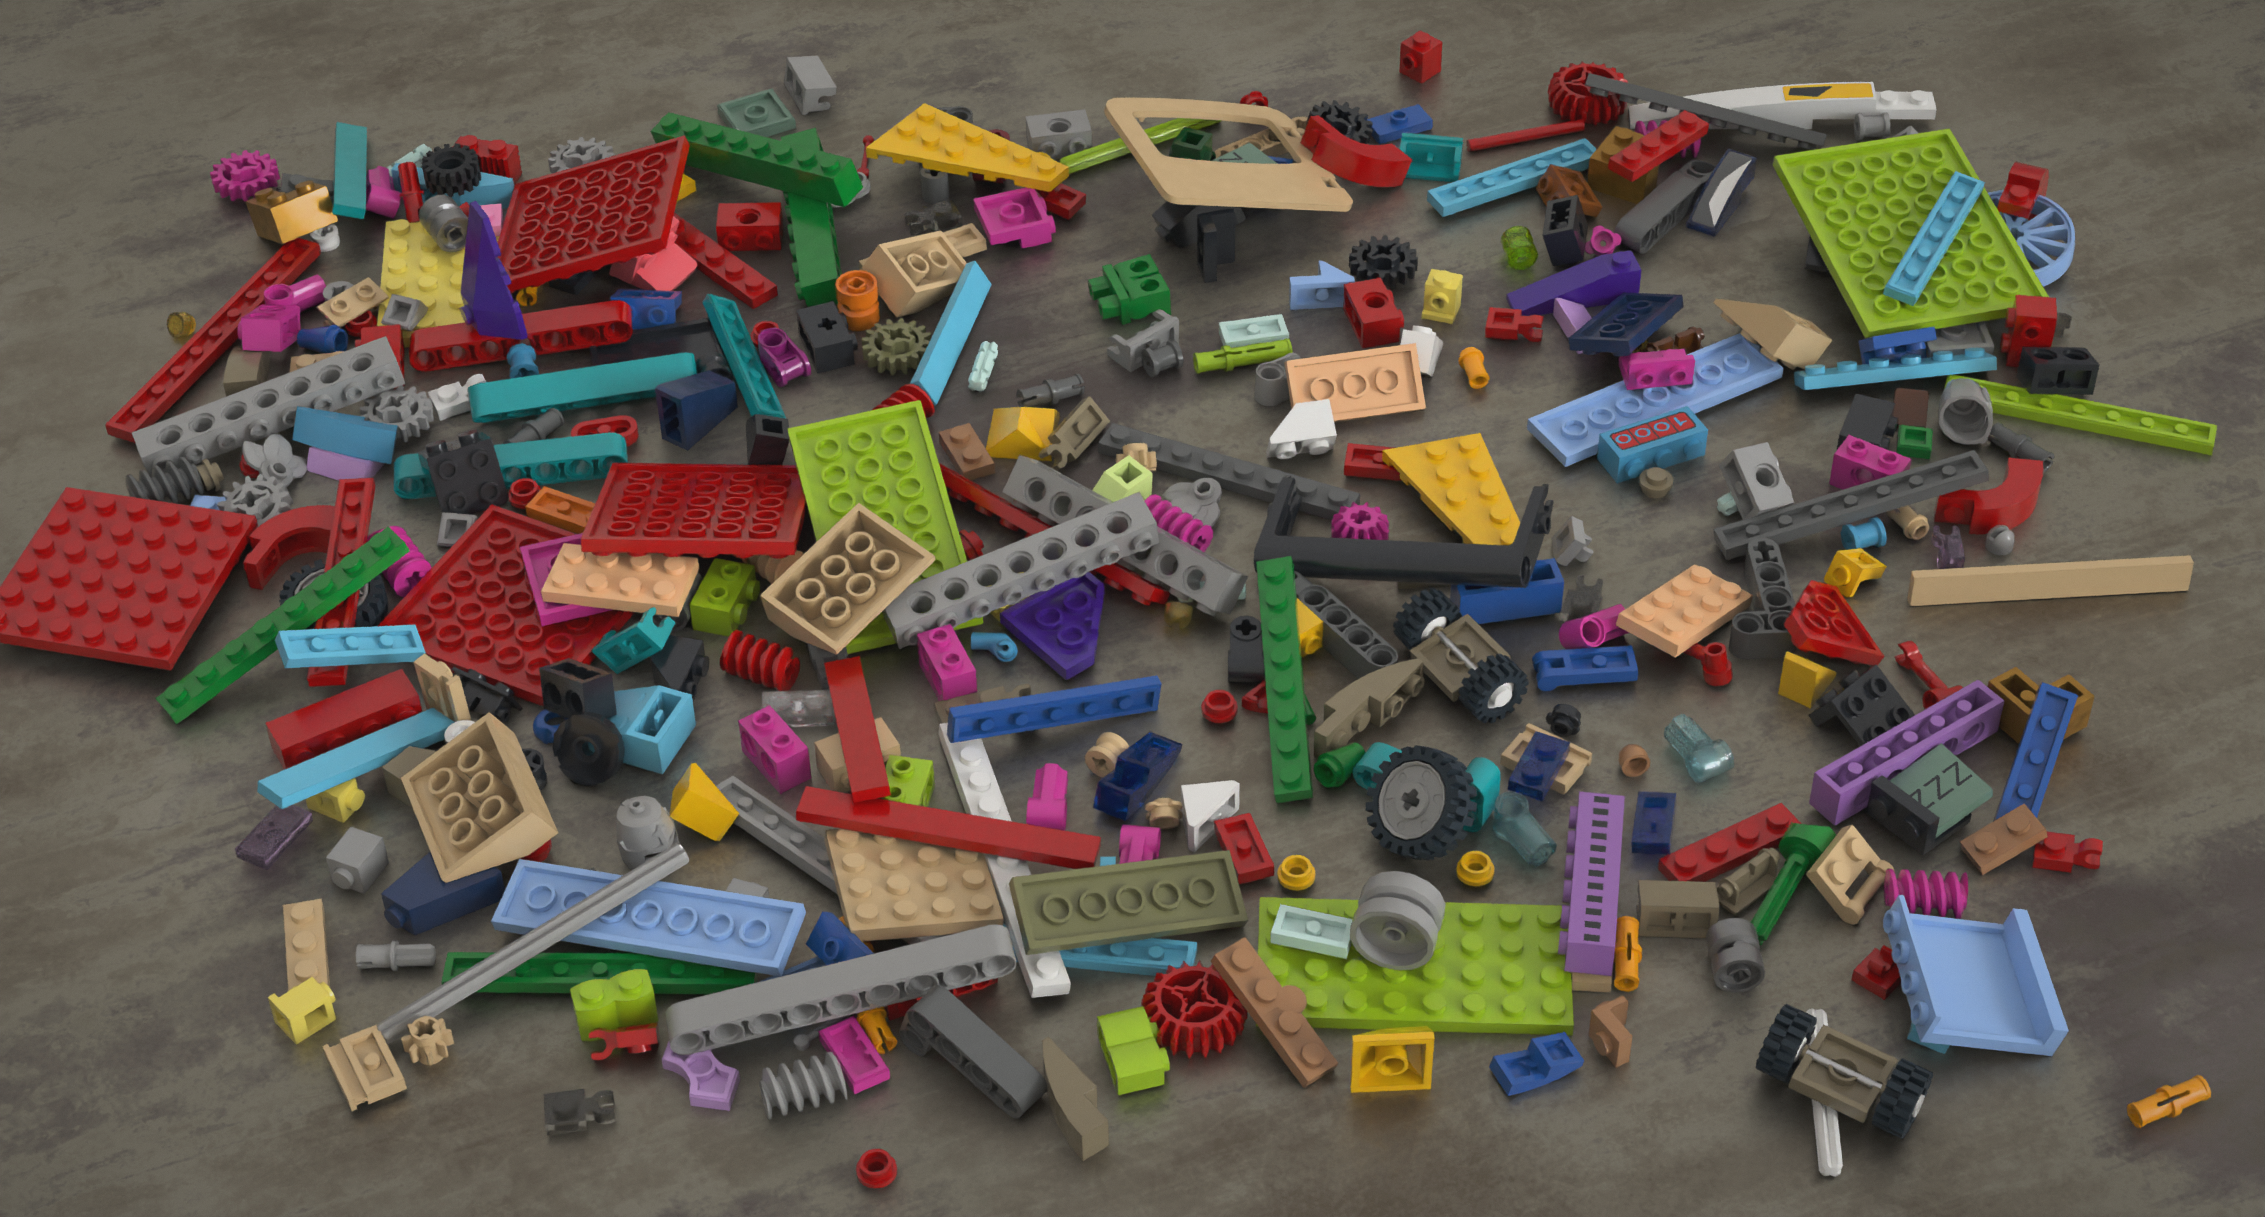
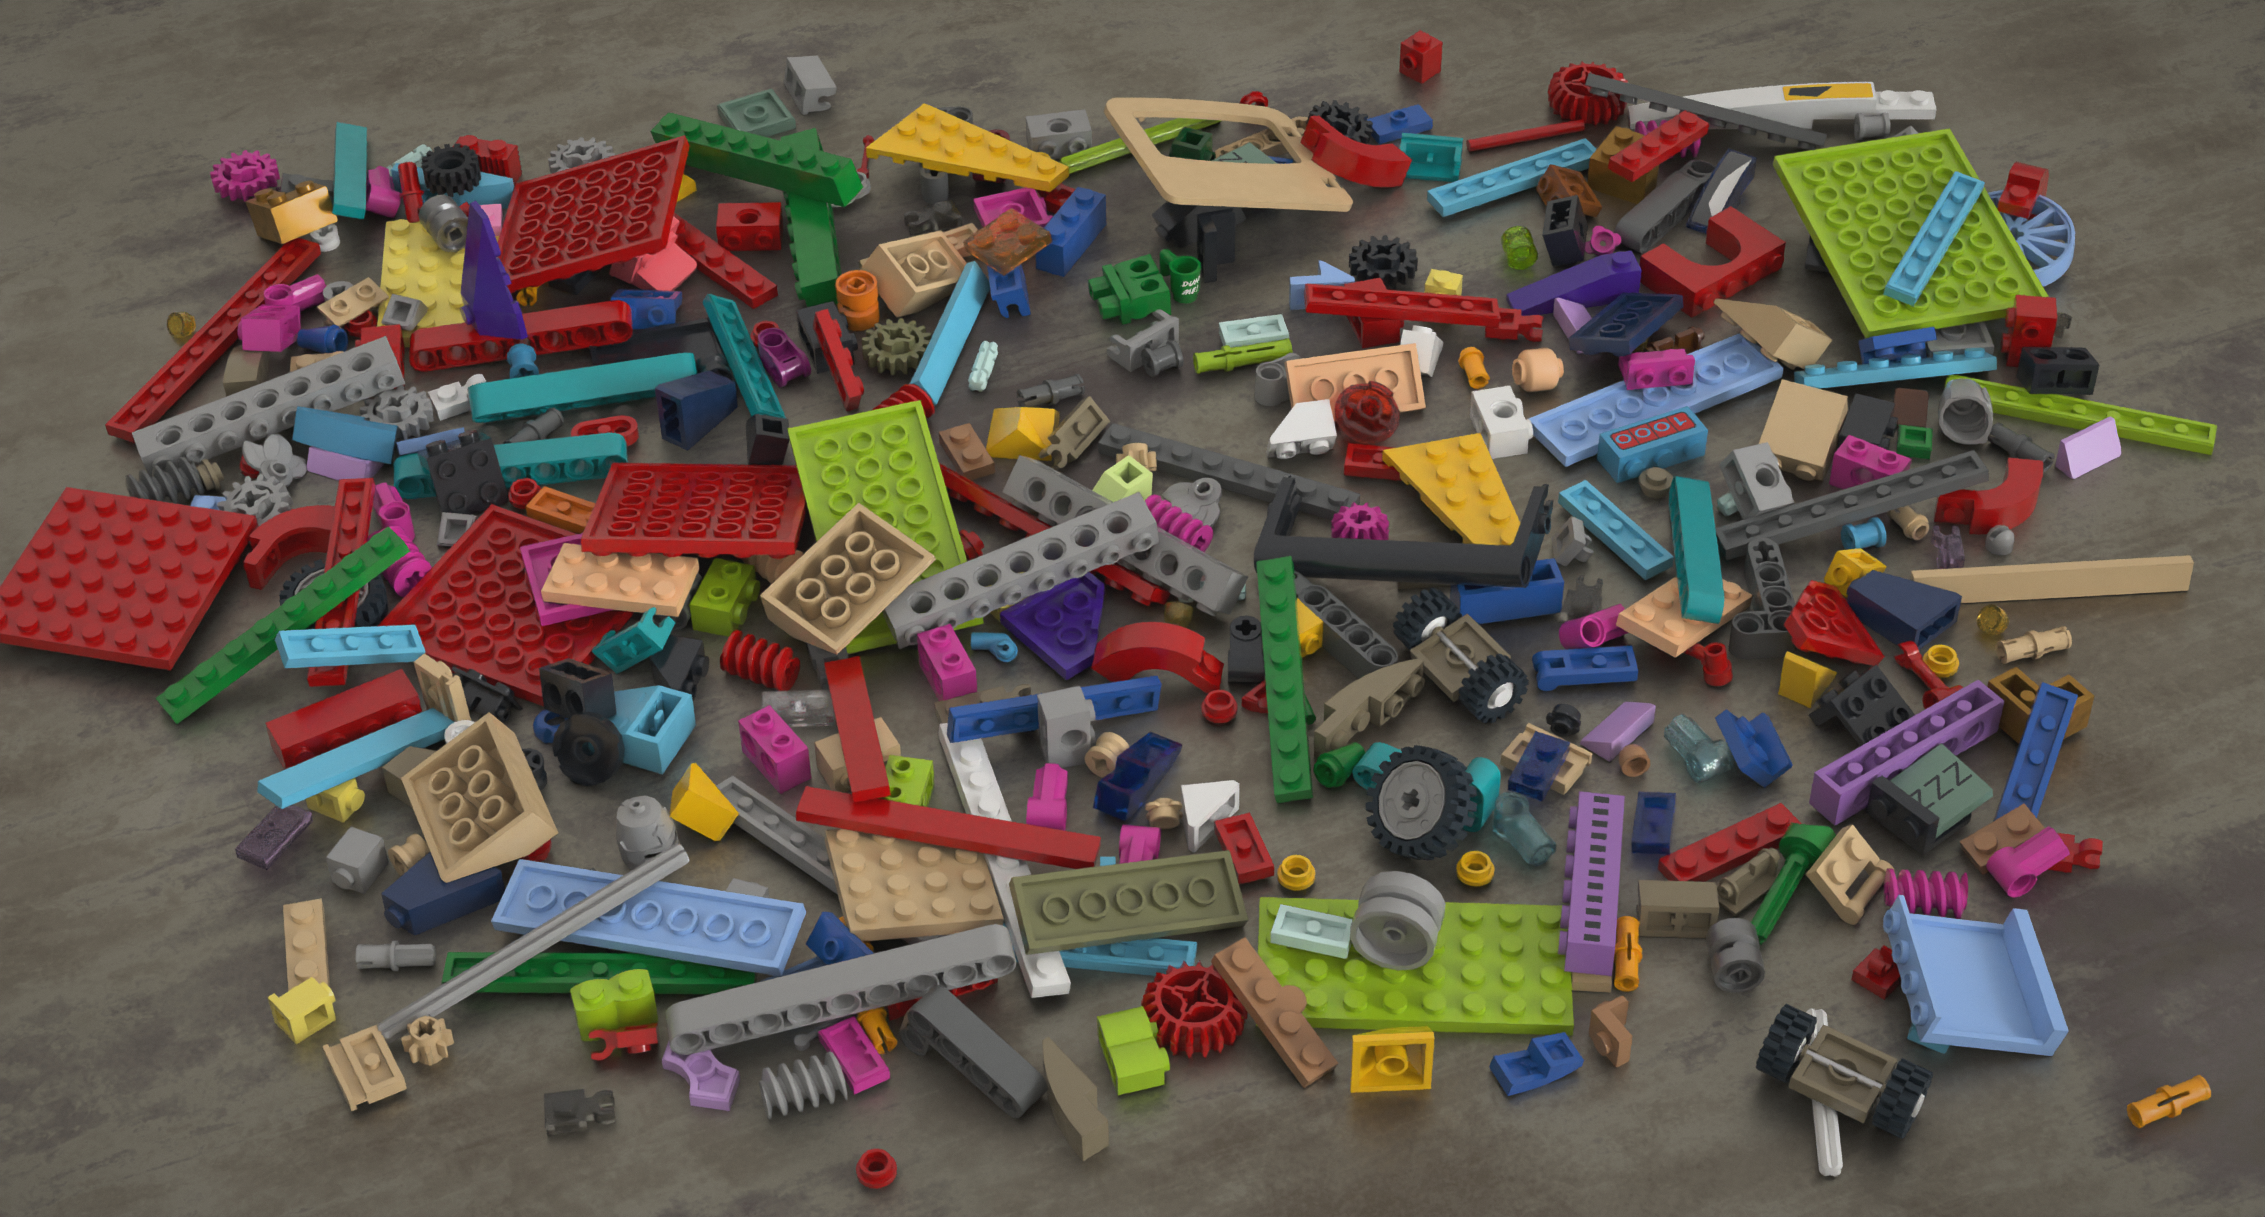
(391, 509): none -> dark pink piece
(408, 854): none -> tan wheel
(418, 444): none -> medium blue plate
(838, 359): none -> red plate
(1007, 241): none -> clear orange plate
(1009, 290): none -> blue hinge
(1065, 726): none -> light grey brick
(1072, 231): none -> blue brick
(1159, 647): none -> red arch
(1183, 274): none -> green piece
(1366, 413): none -> clear red cone
(1401, 305): none -> red tile
(1500, 421): none -> white brick
(1537, 370): none -> light nougat head
(1616, 530): none -> medium azure plate
(1619, 729): none -> lavender slope
(1696, 550): none -> teal beam
(1748, 245): none -> red arch
(1755, 746): none -> blue bracket
(1805, 429): none -> tan slope
(1902, 608): none -> dark blue slope
(1942, 660): none -> yellow plate
(1992, 620): none -> clear yellow hinge
(2018, 868): none -> dark pink piece
(2033, 644): none -> tan pin
(2088, 448): none -> lavender slope

